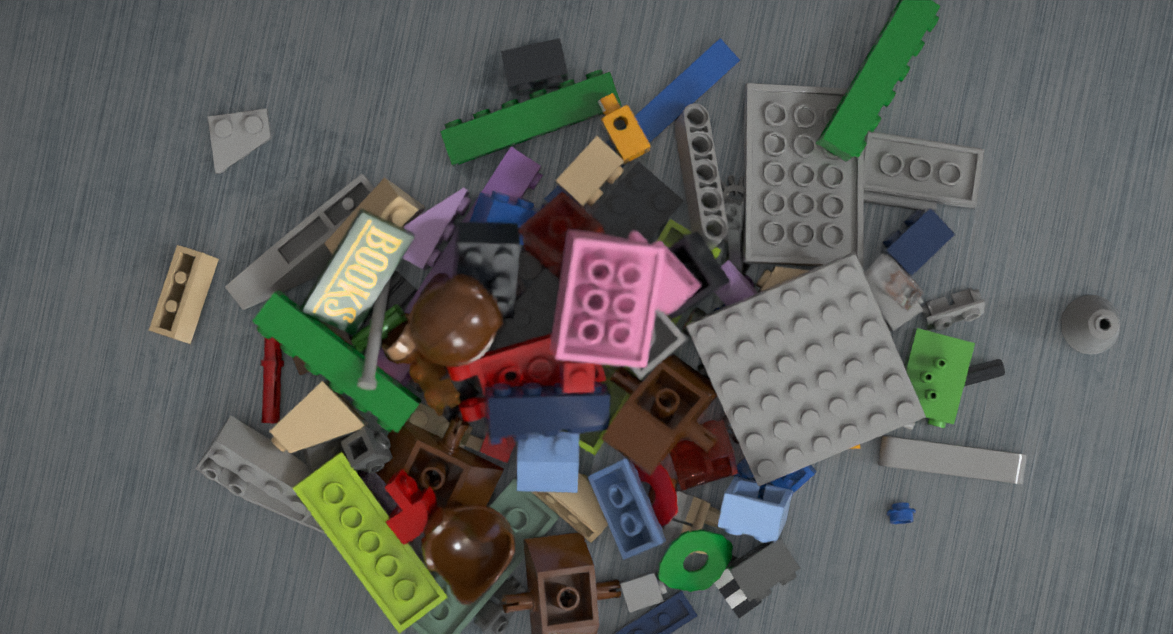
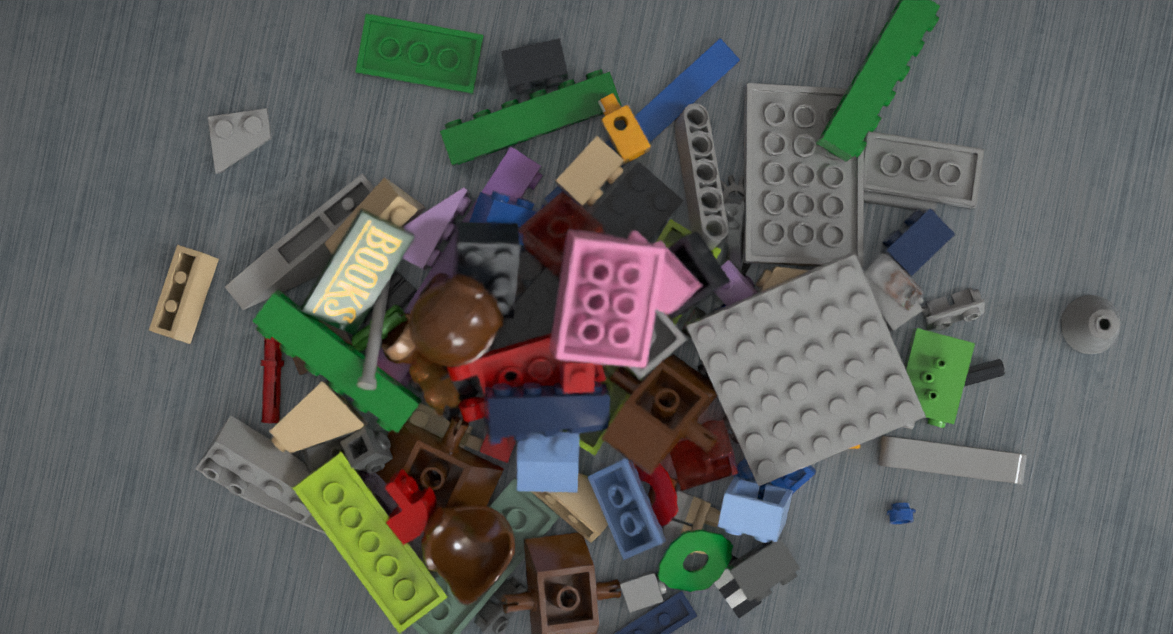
(419, 53): none -> green plate

